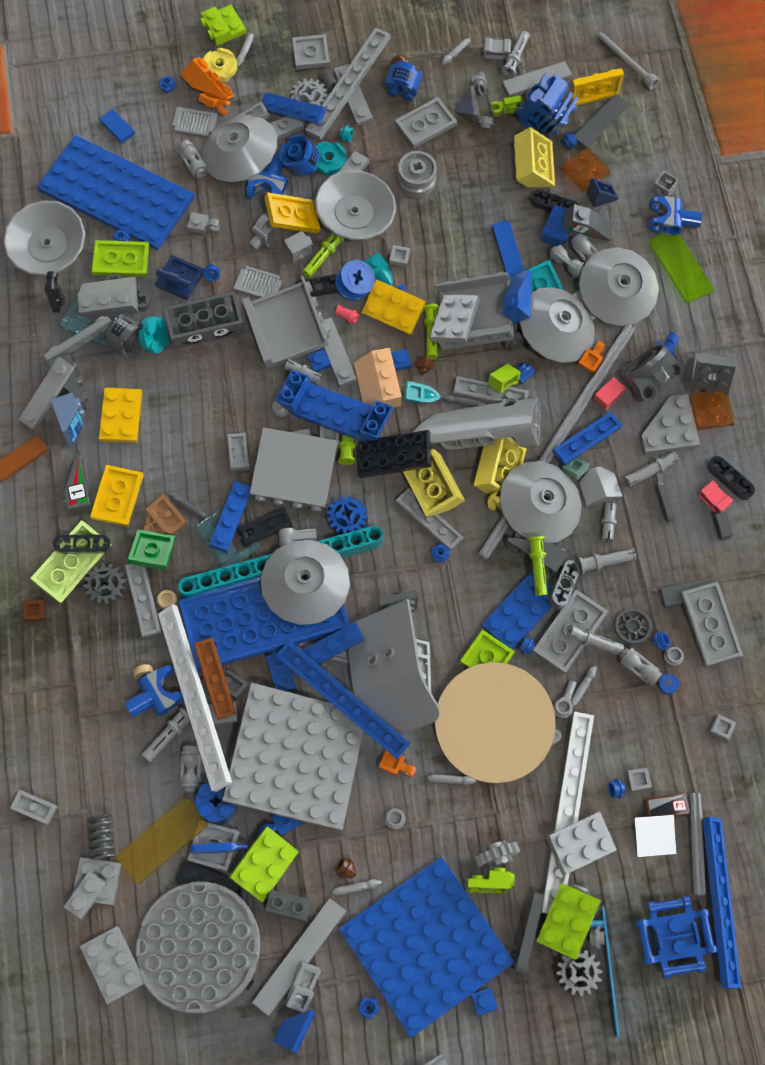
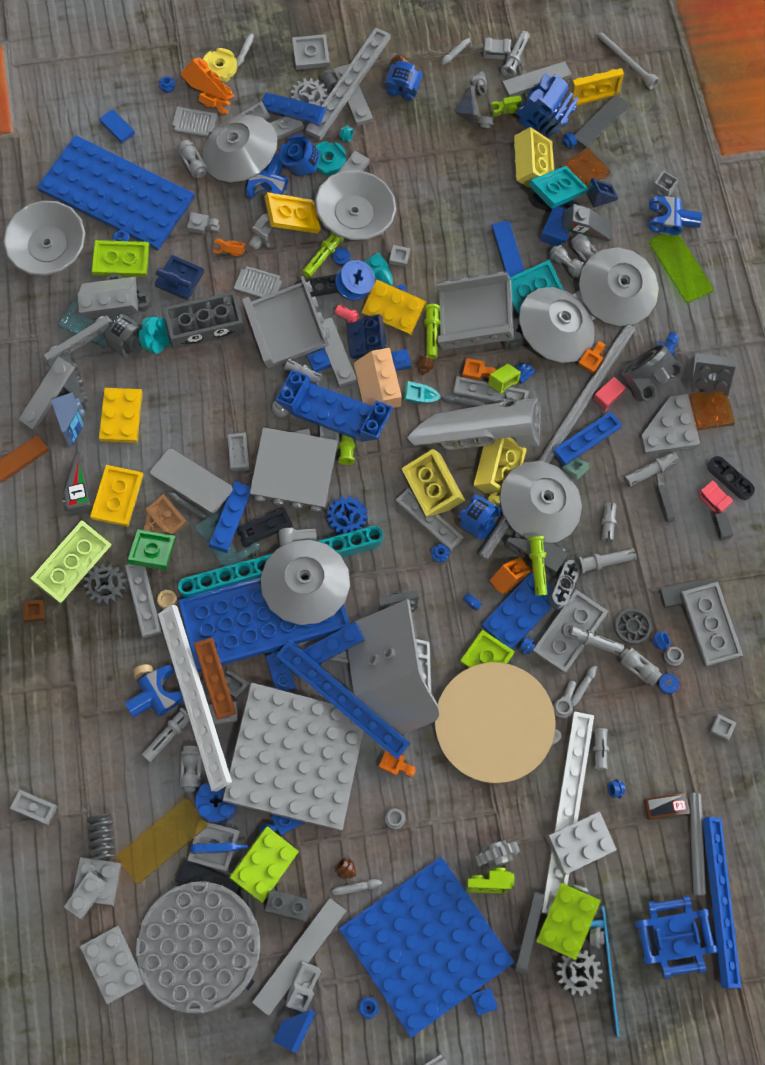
(53, 292): black plate -> none
(96, 548): black beam -> none
(191, 480): none -> light grey piece
(211, 277): blue plate -> none
(222, 24): lime plate -> none
(233, 247): none -> orange plate
(298, 246): light grey brick -> none
(341, 256): none -> blue plate
(366, 336): none -> dark blue plate
(394, 454): black tile -> none
(417, 174): light grey wheel -> none
(425, 122): light grey plate -> none
(450, 779): light grey piece -> none
(455, 318): light grey plate -> none
(471, 601): none -> blue tile
(475, 369): none -> orange plate
(479, 517): none -> blue brick
(510, 575): none -> orange slope
(518, 298): blue slope -> none
(558, 187): none -> teal plate
(599, 486): light grey slope -> none
(600, 749): none -> light grey pin
(639, 779): light grey plate -> none
(655, 835): white sticker -> none

